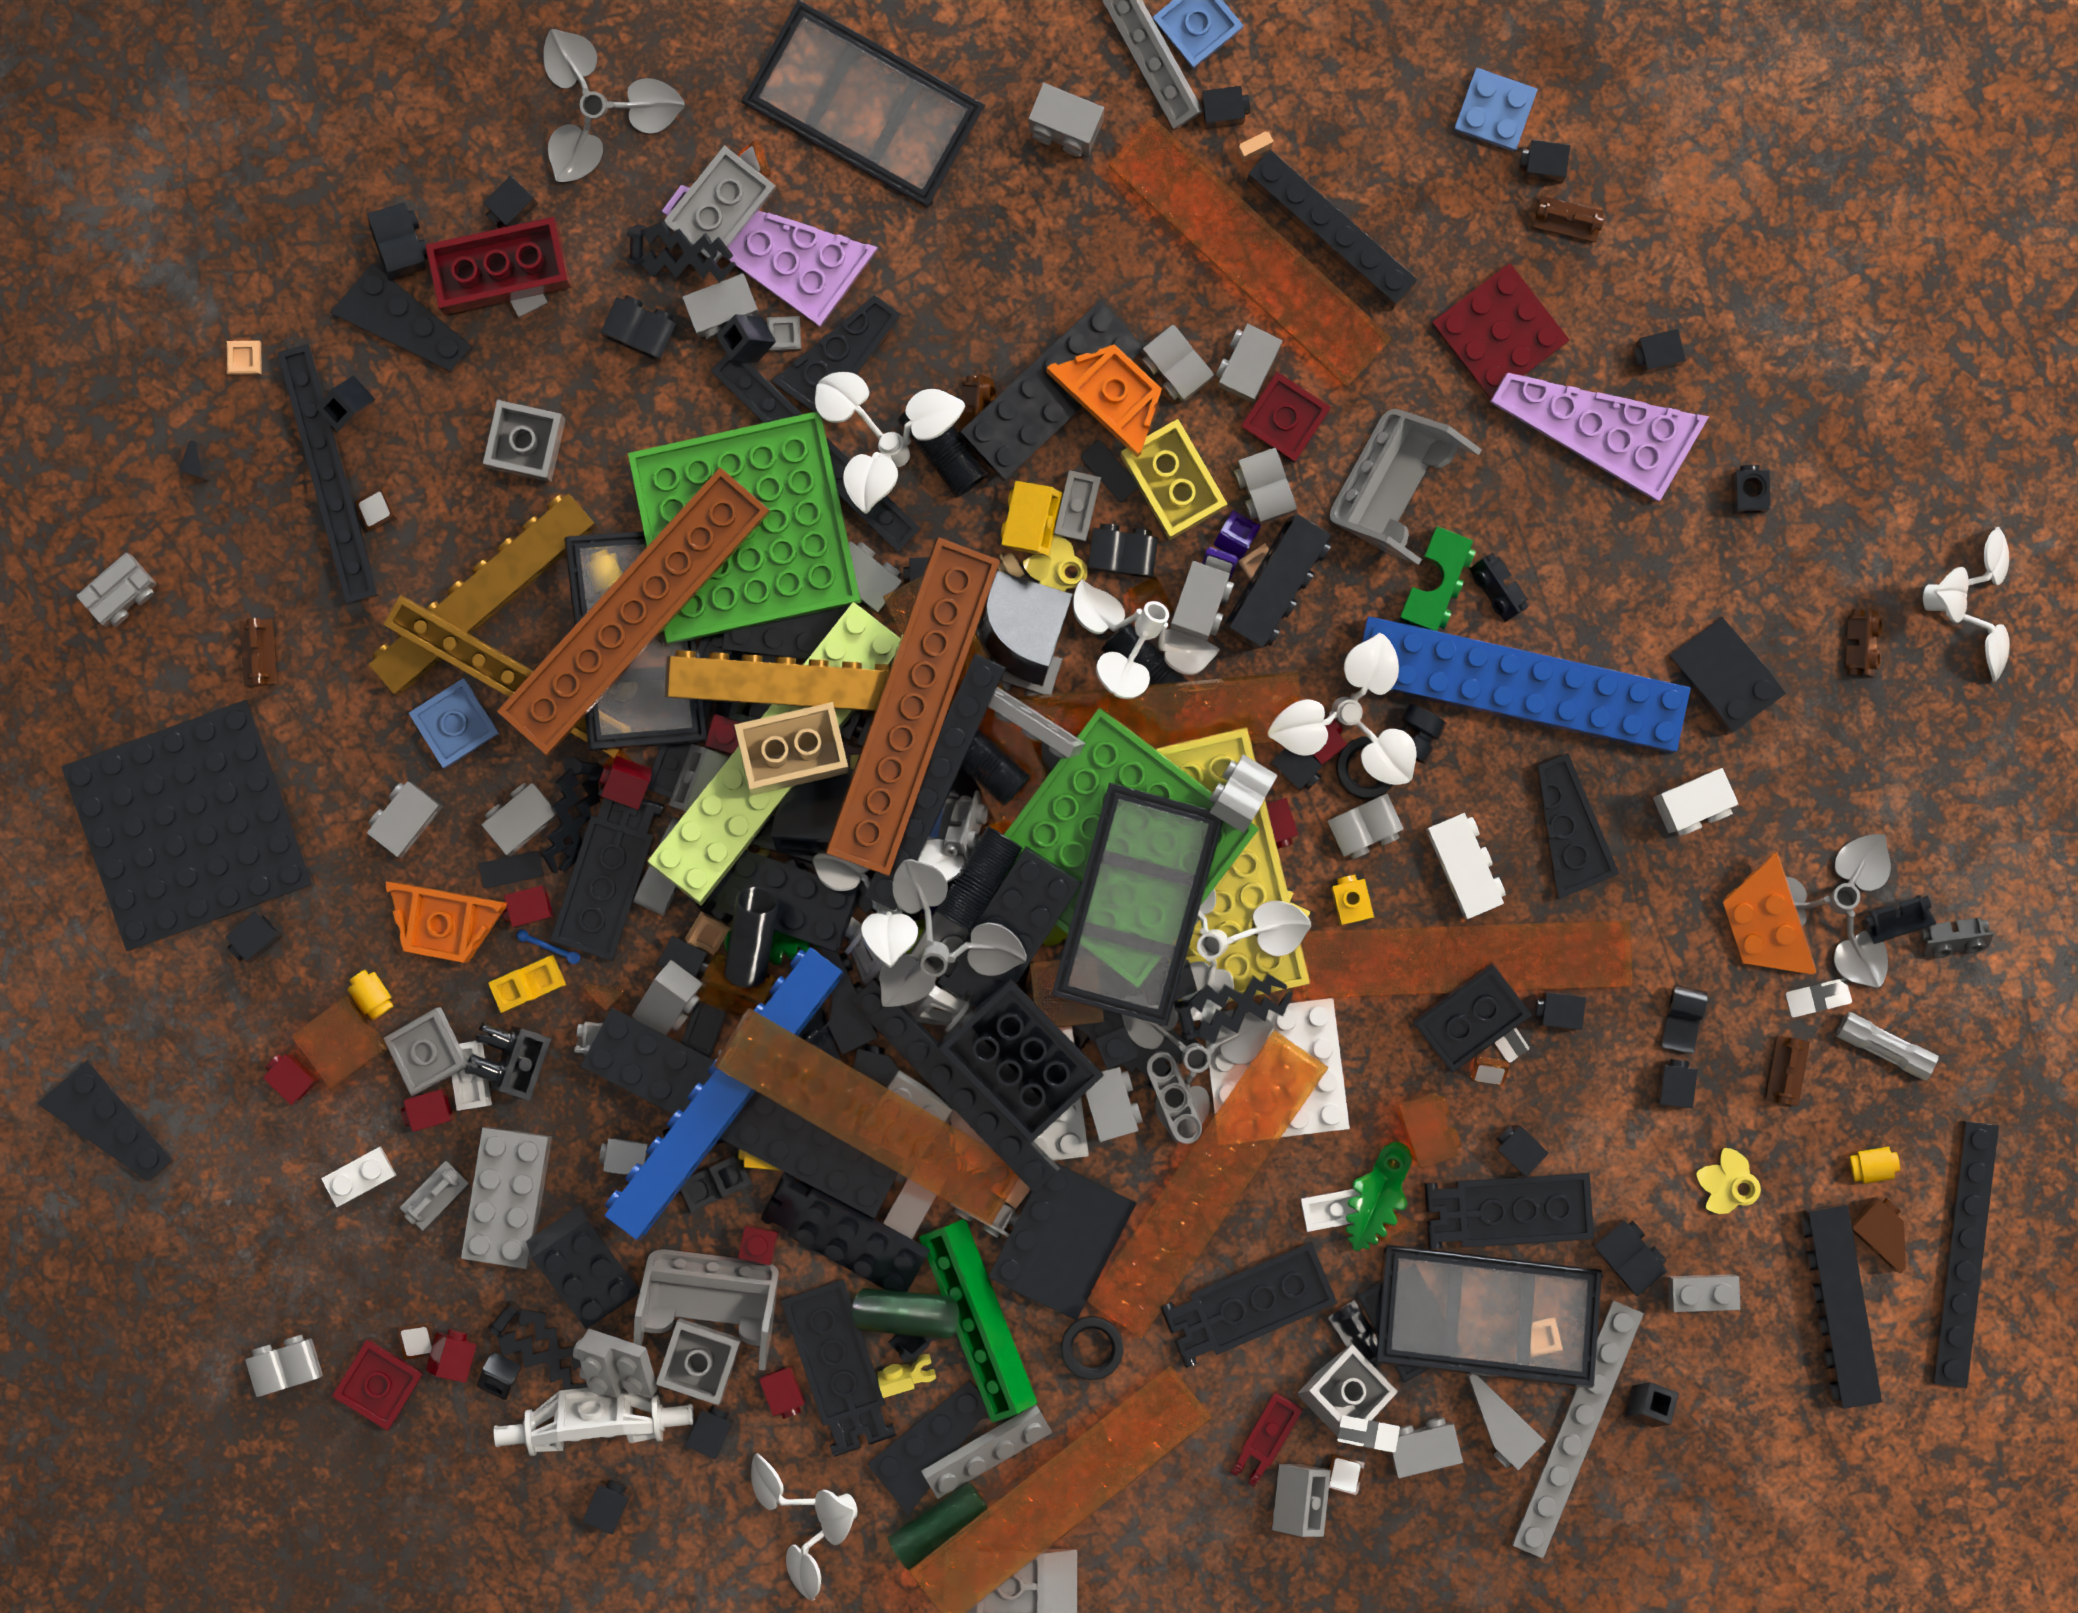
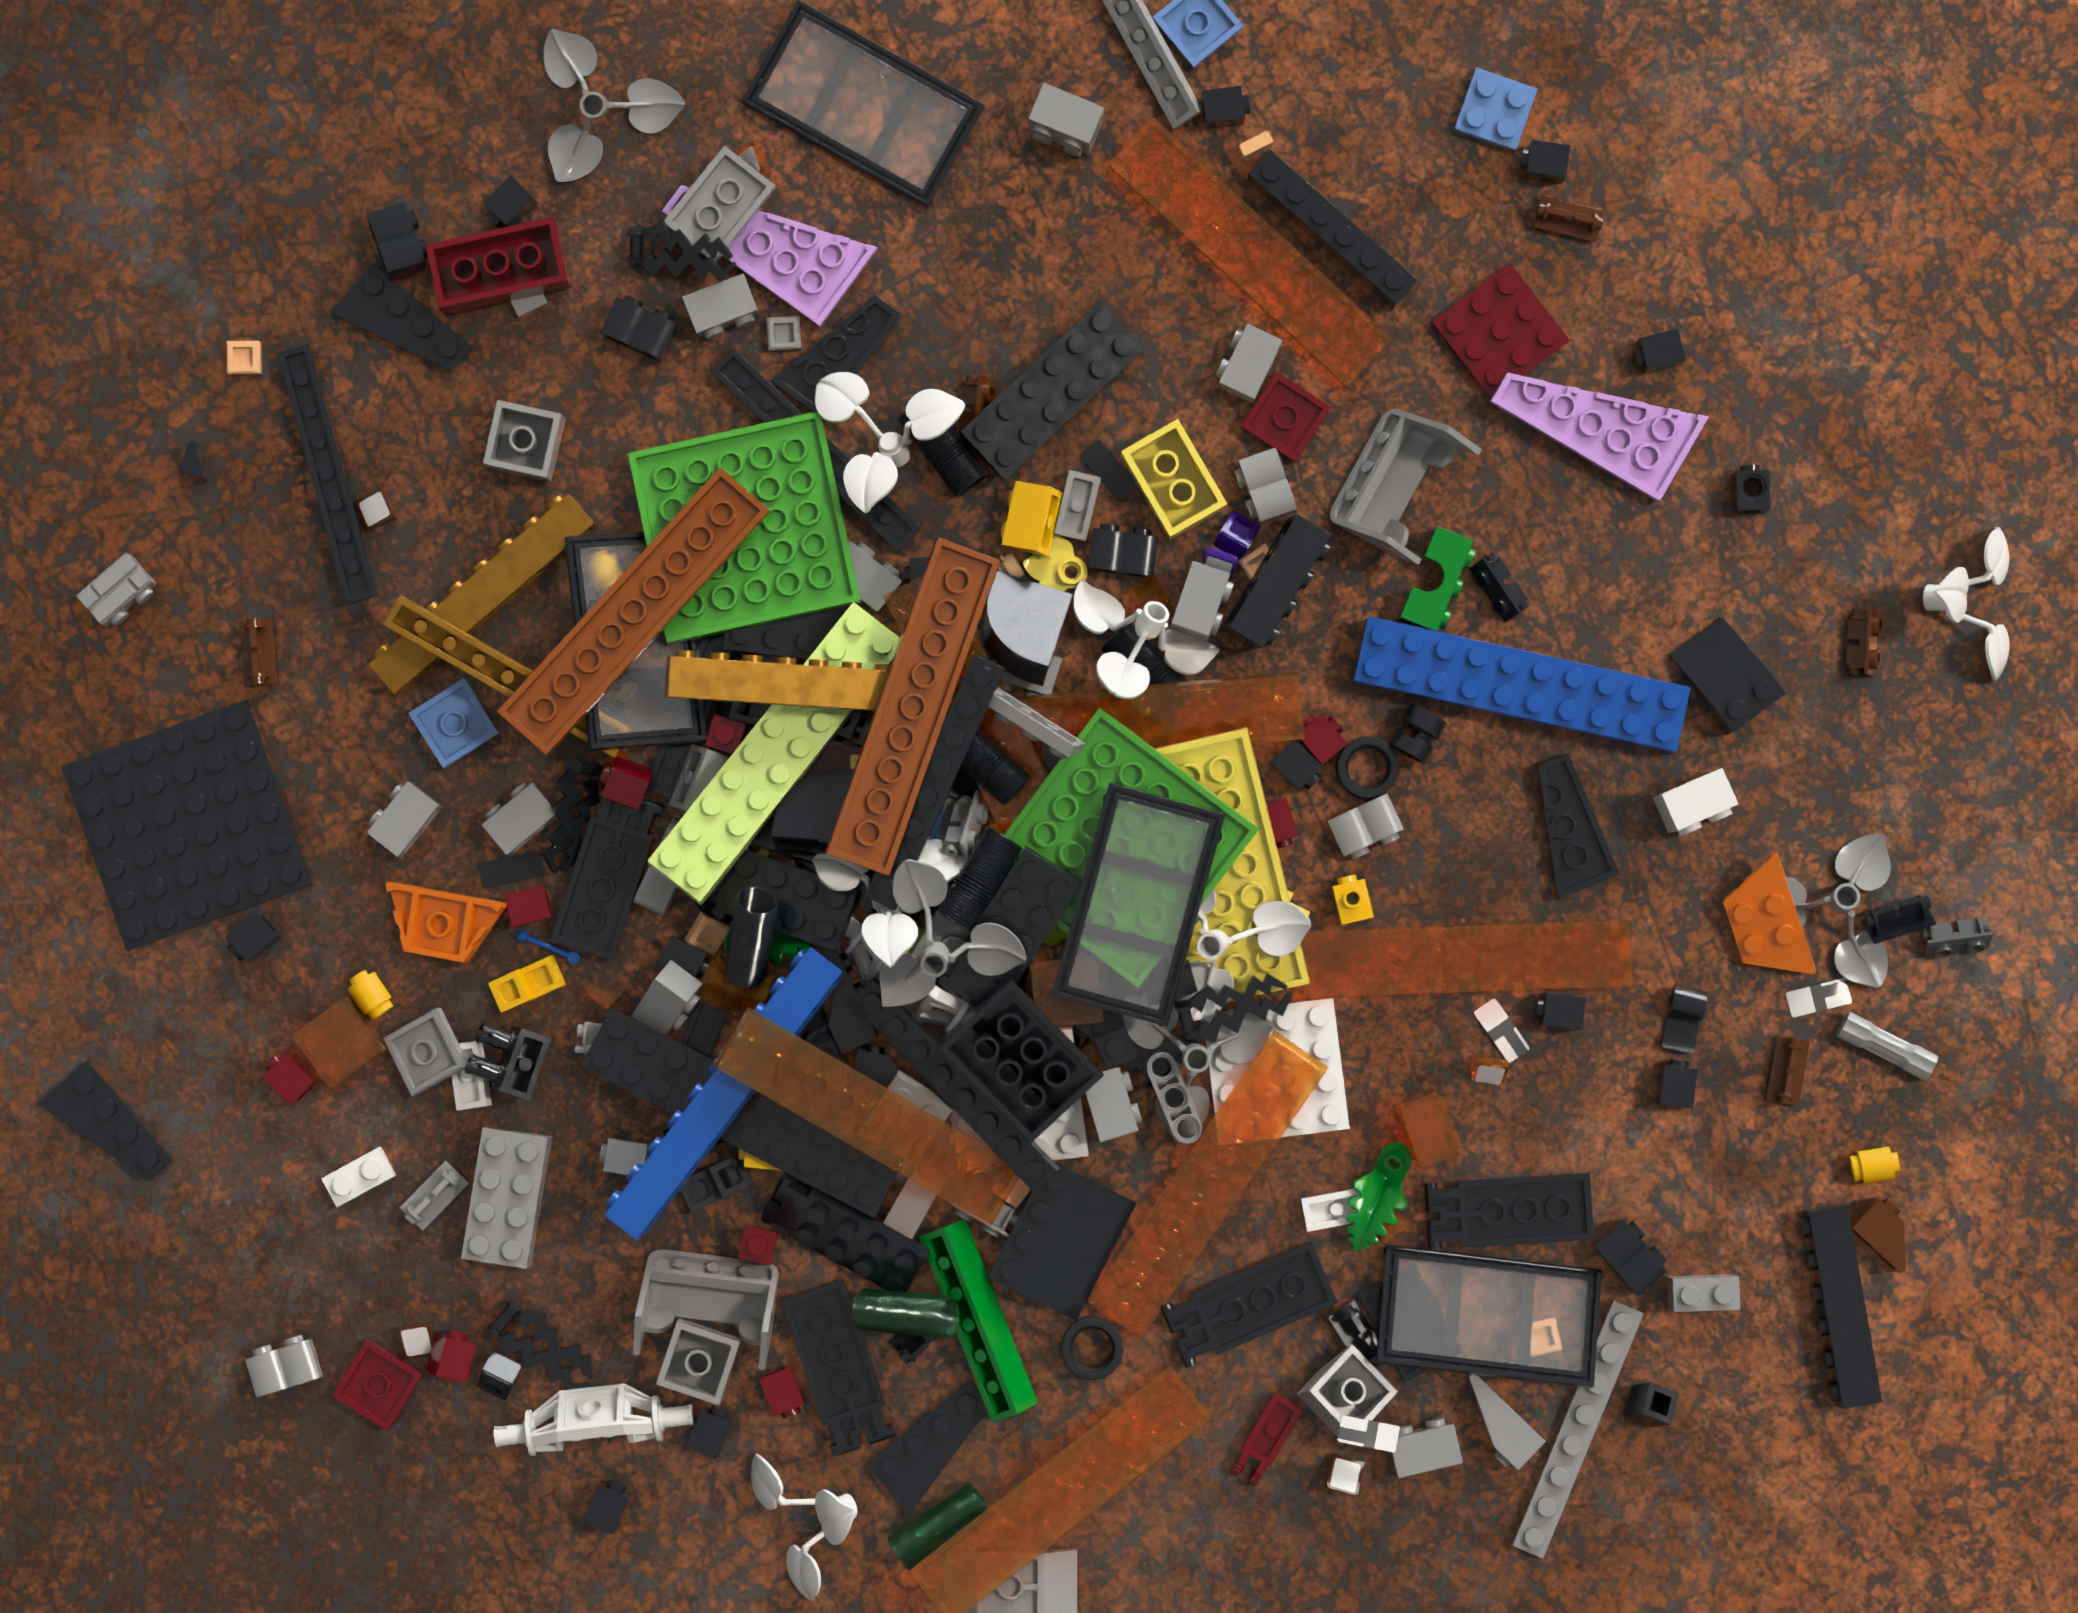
(345, 403): black brick -> none
(427, 1110): dark red brick -> none
(583, 1266): black brick -> none
(614, 1364): light grey plate -> none
(746, 338): black brick -> none
(791, 748): tan slope -> none
(901, 1378): light yellow plate -> none
(986, 1451): light grey plate -> none
(1112, 392): orange wing -> none
(1177, 364): light grey brick -> none
(1242, 793): light grey brick -> none
(1301, 1500): light grey brick -> none
(1368, 666): white plant -> none
(1466, 865): white brick -> none
(1472, 1017): black tile -> none
(1520, 1149): black brick -> none
(1724, 1180): light yellow plate -> none
(1965, 1254): black plate -> none

